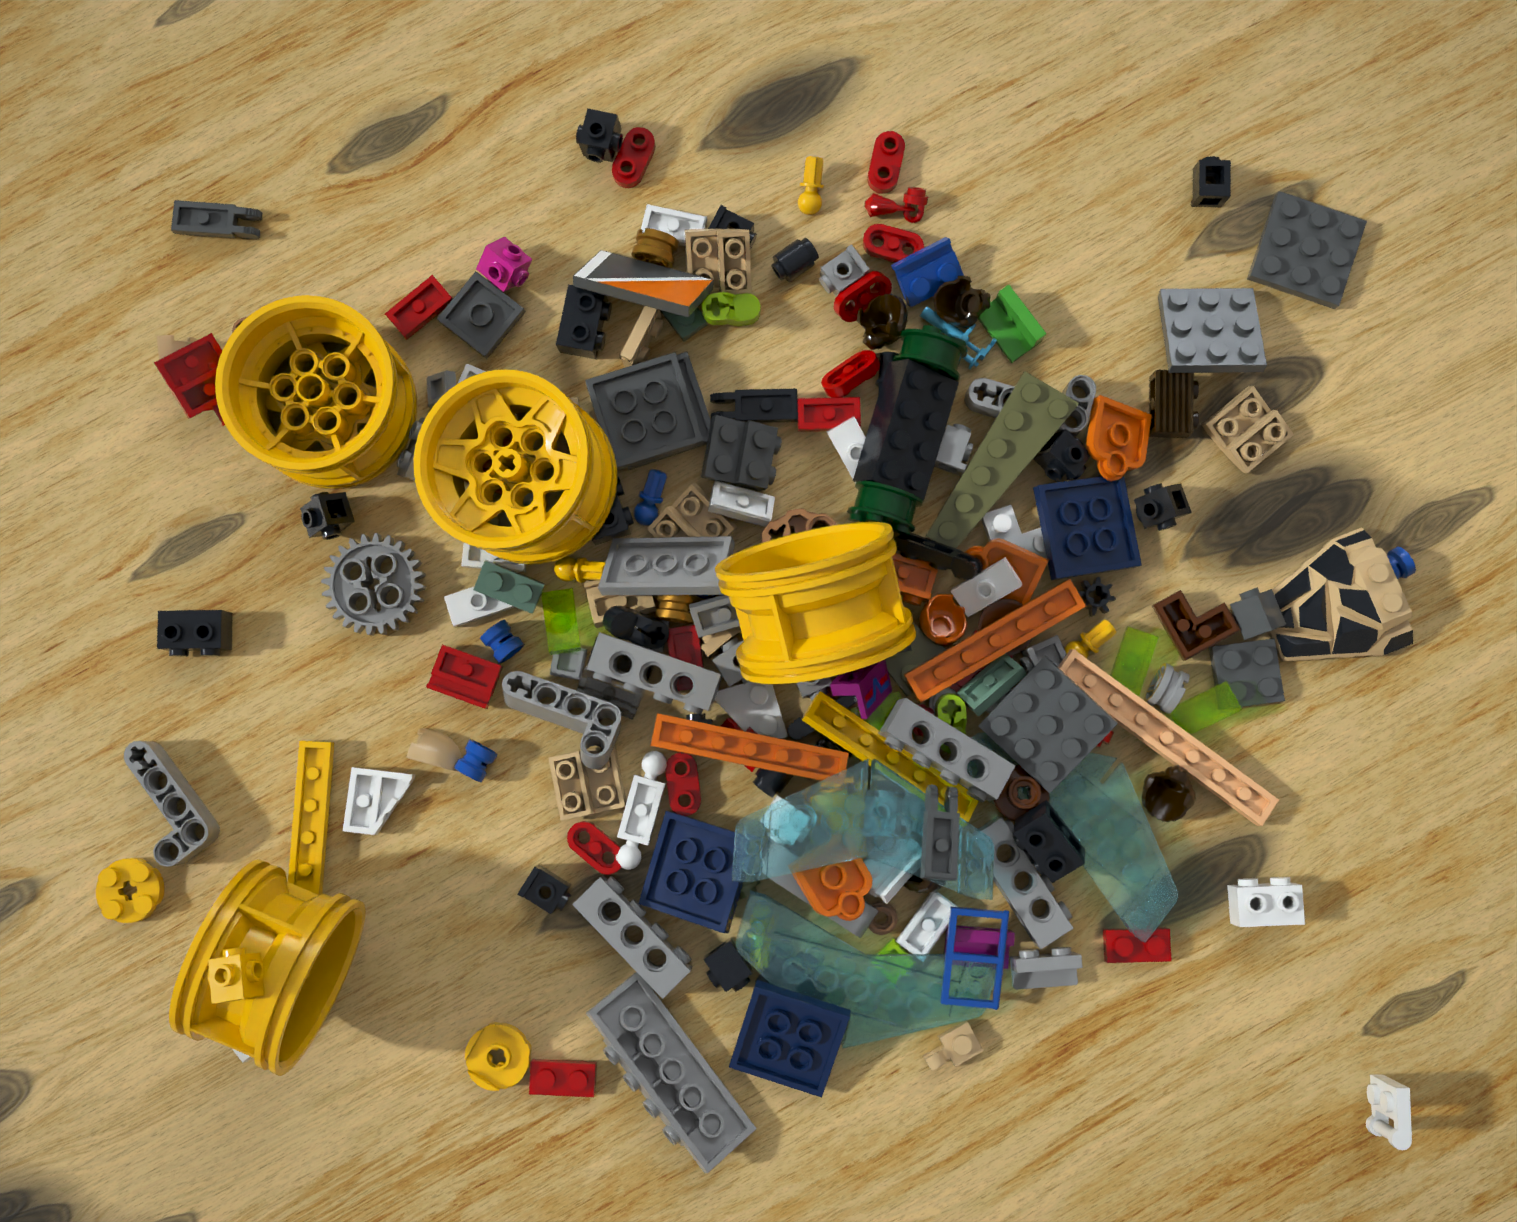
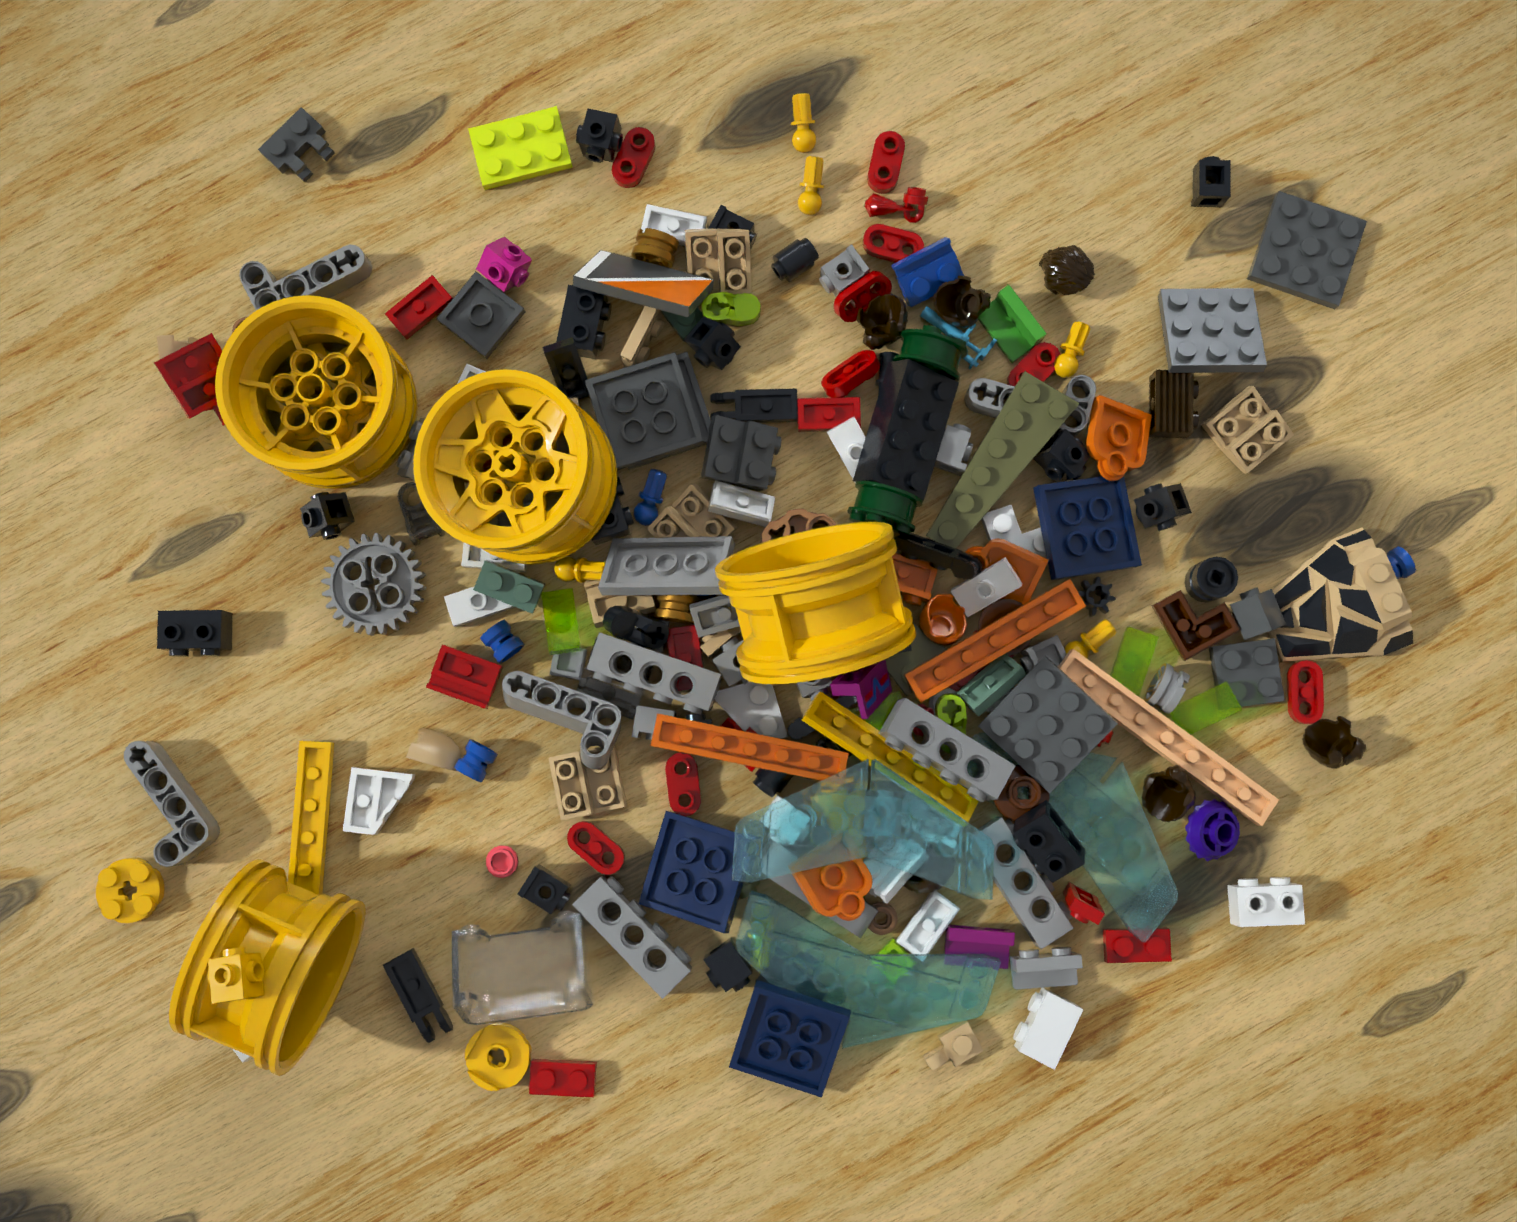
(213, 220): dark grey hinge -> none
(292, 141): none -> dark grey plate
(309, 277): none -> light grey beam
(417, 520): none -> clear smoke piece
(417, 993): none -> black hinge
(438, 385): light grey tile -> none
(502, 861): none -> coral plate
(520, 148): none -> neon yellow plate
(521, 972): none -> clear windscreen
(567, 368): none -> black plate
(641, 810): white plate -> none
(645, 720): none -> light grey brick
(669, 1073): light grey plate -> none
(712, 343): none -> black brick
(803, 138): none -> yellow axle
(940, 836): dark grey hinge -> none
(951, 955): blue window -> none
(1034, 365): none -> red plate
(1047, 1027): none -> white brick
(1066, 270): none -> dark brown hair
(1067, 363): none -> yellow axle
(1083, 904): none -> red plate
(1211, 579): none -> black wheel
(1212, 830): none -> dark purple piece
(1309, 692): none -> red plate
(1332, 743): none -> dark brown hair
(1390, 1101): white plate -> none

